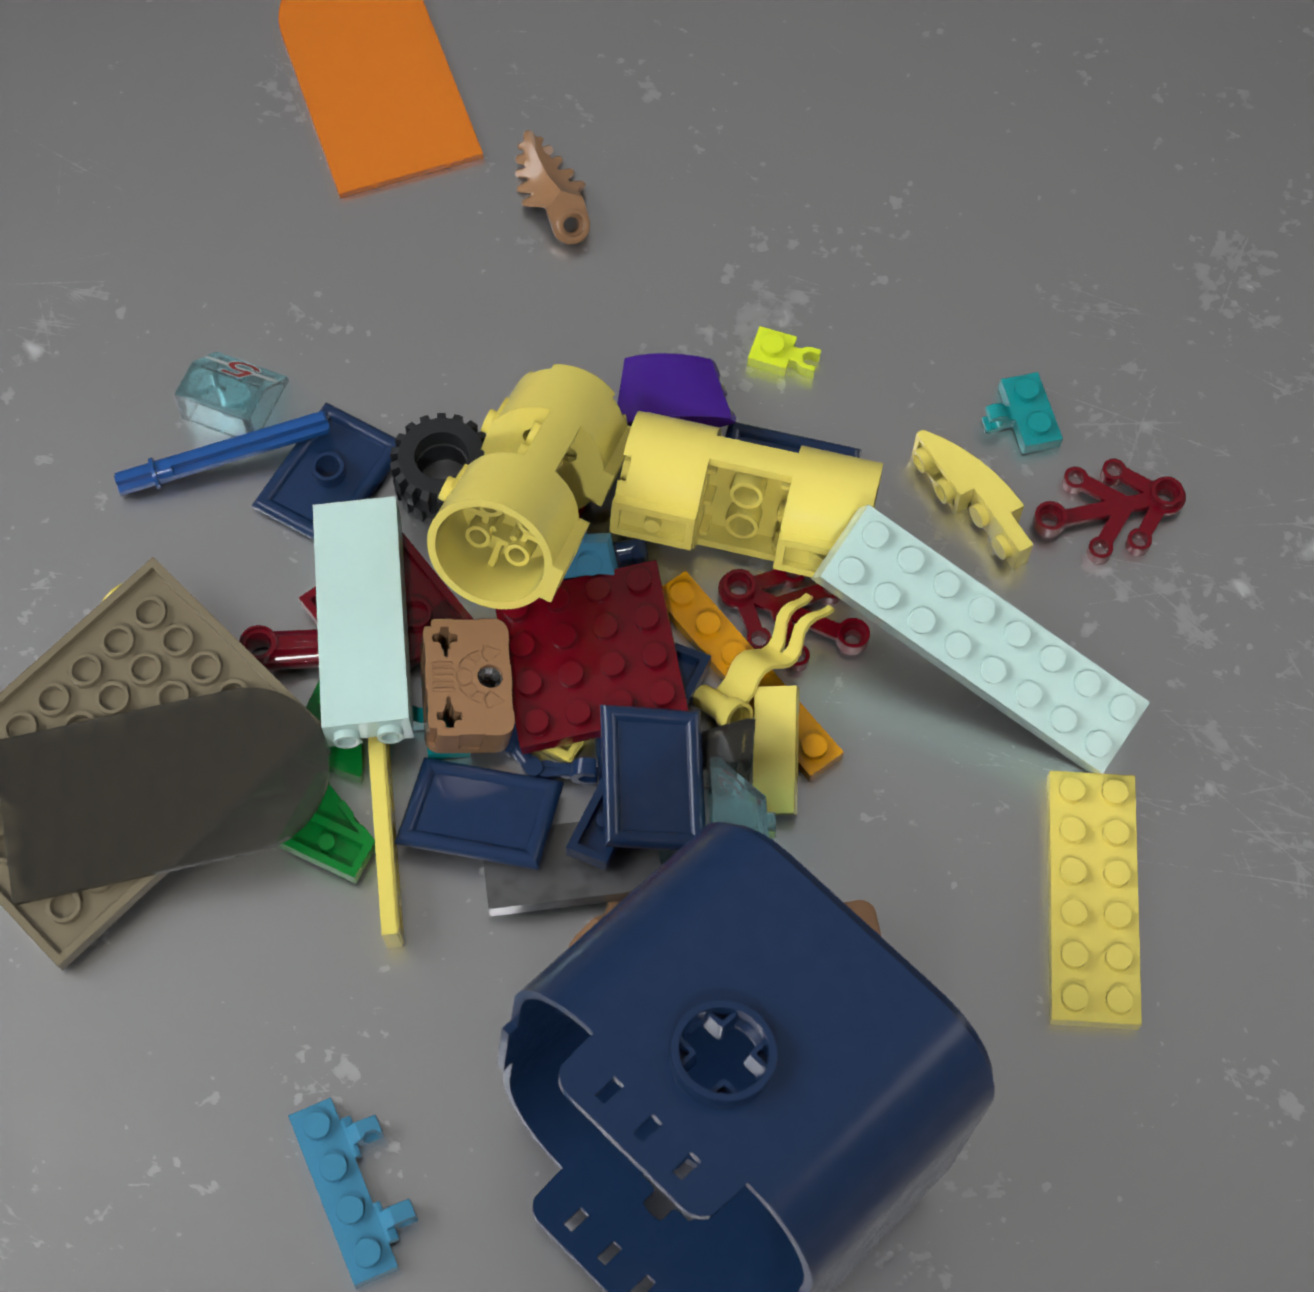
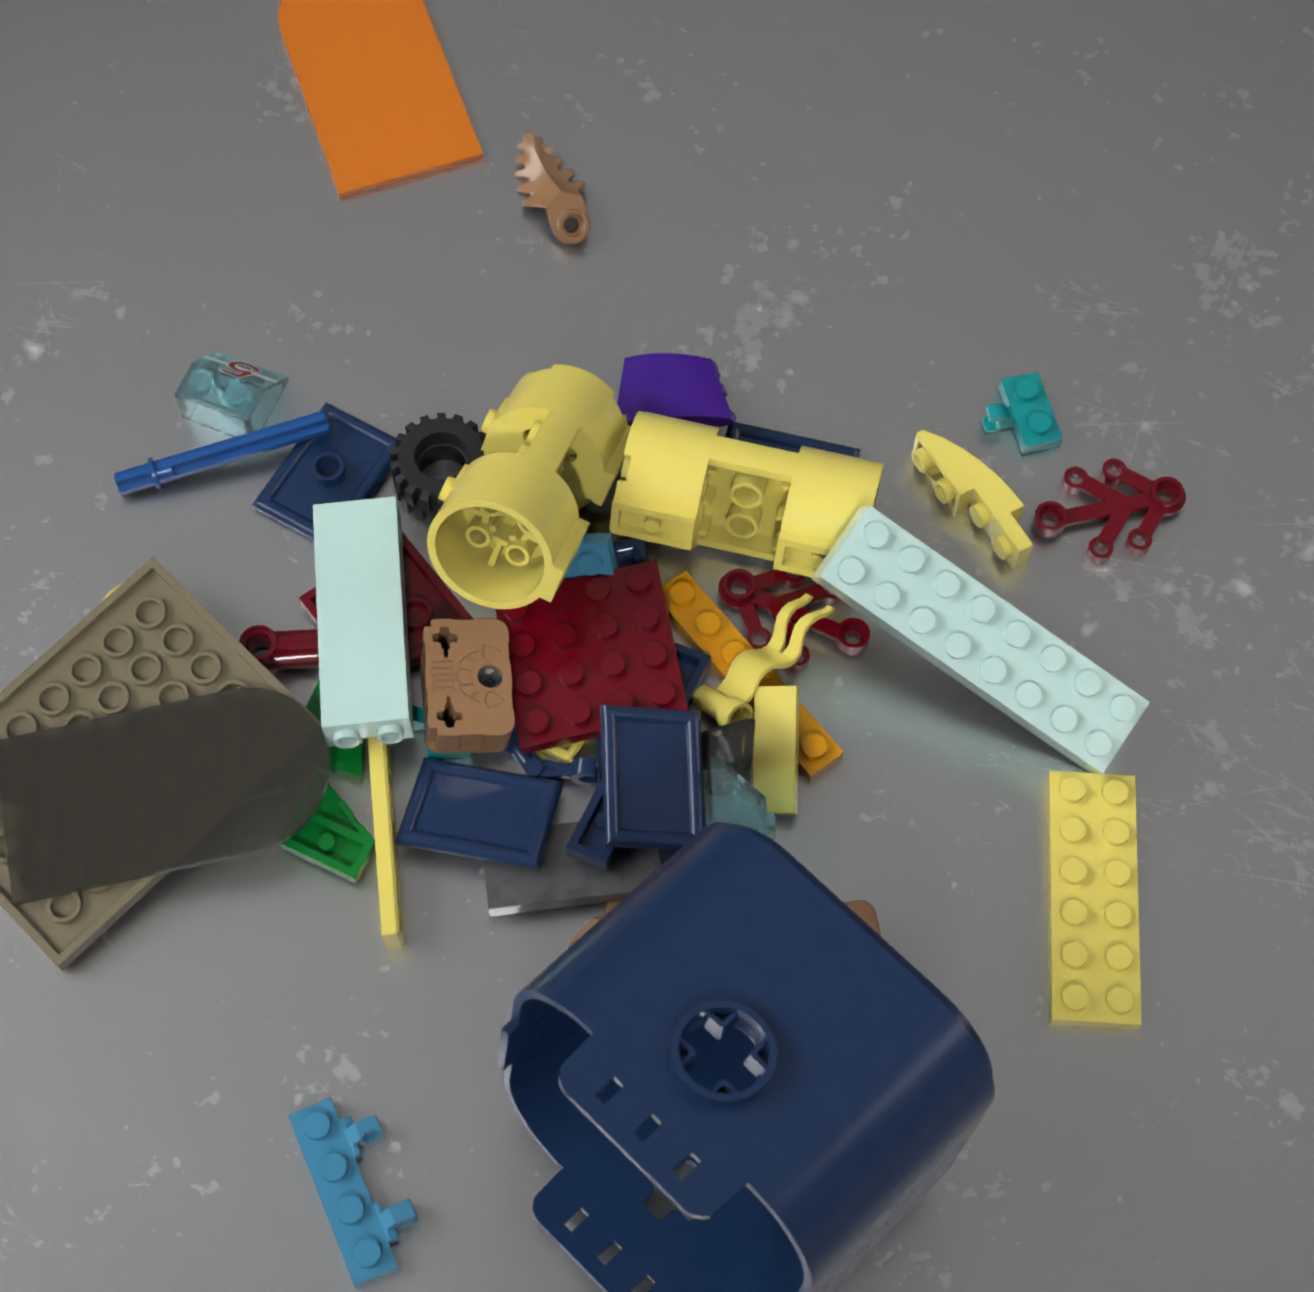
(777, 352): neon yellow plate -> none

